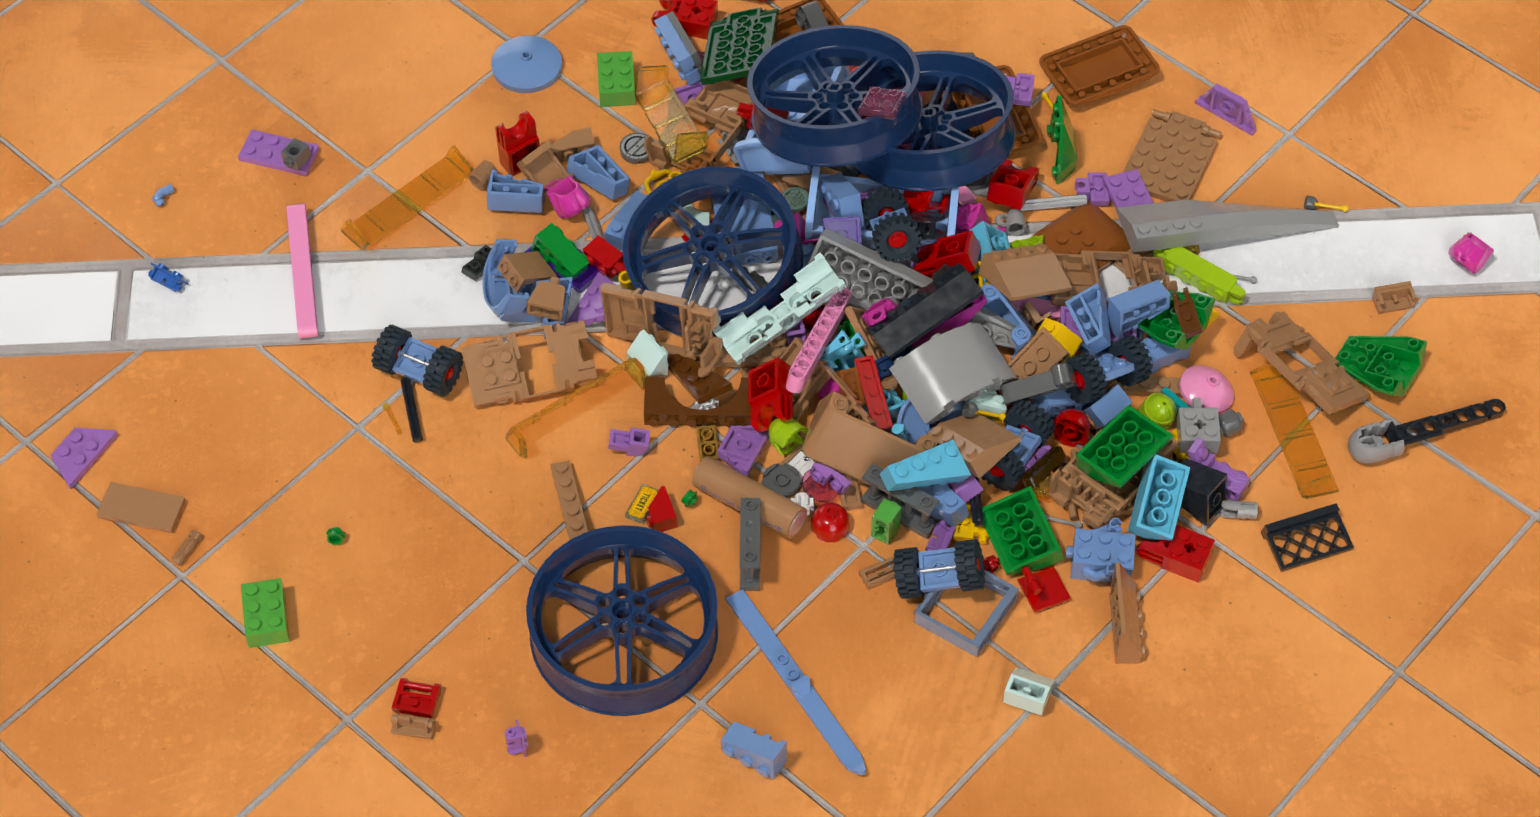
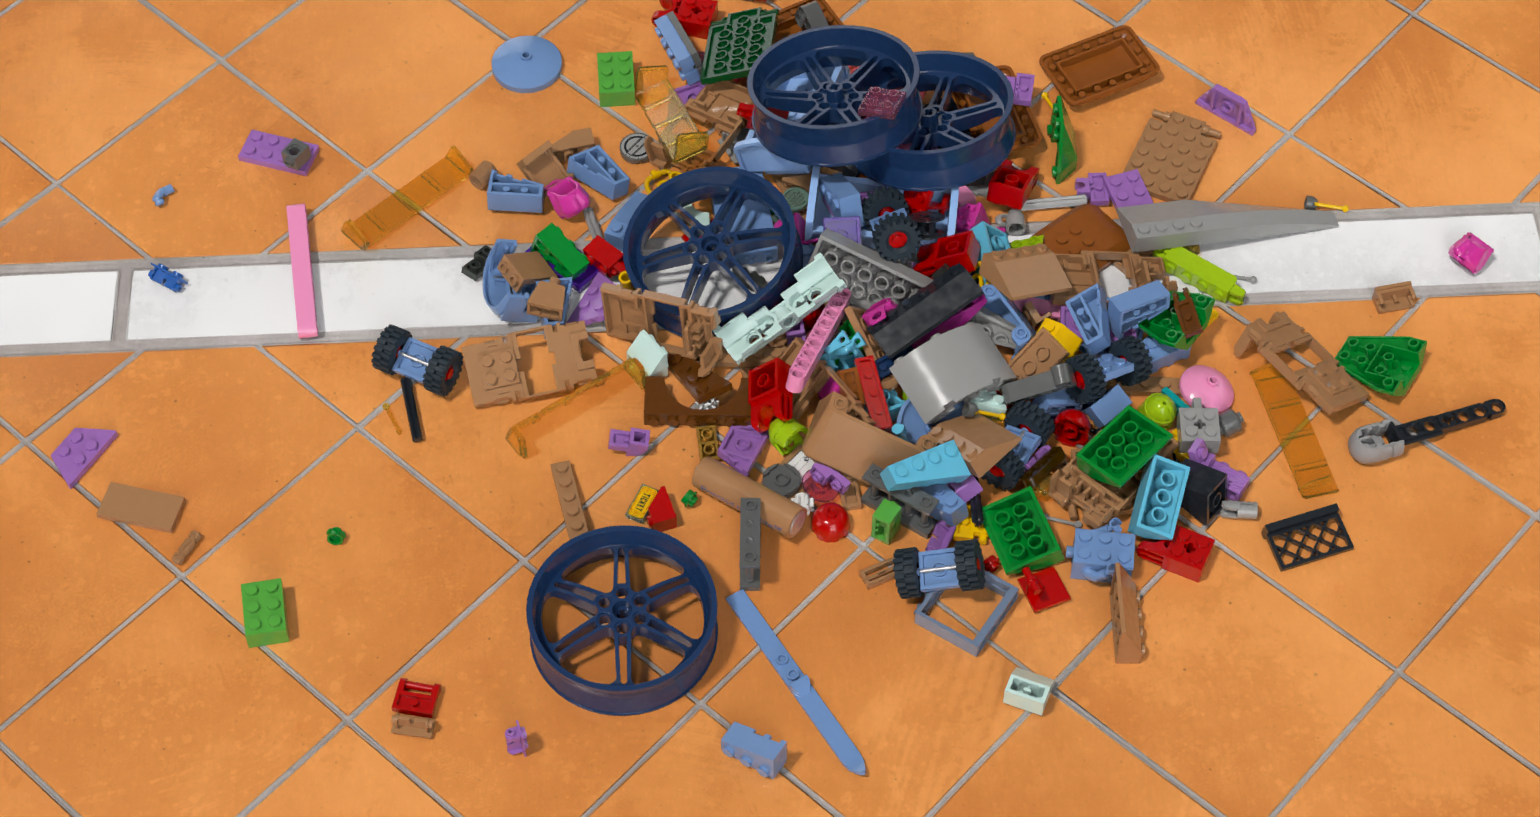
(516, 142): red brick -> none

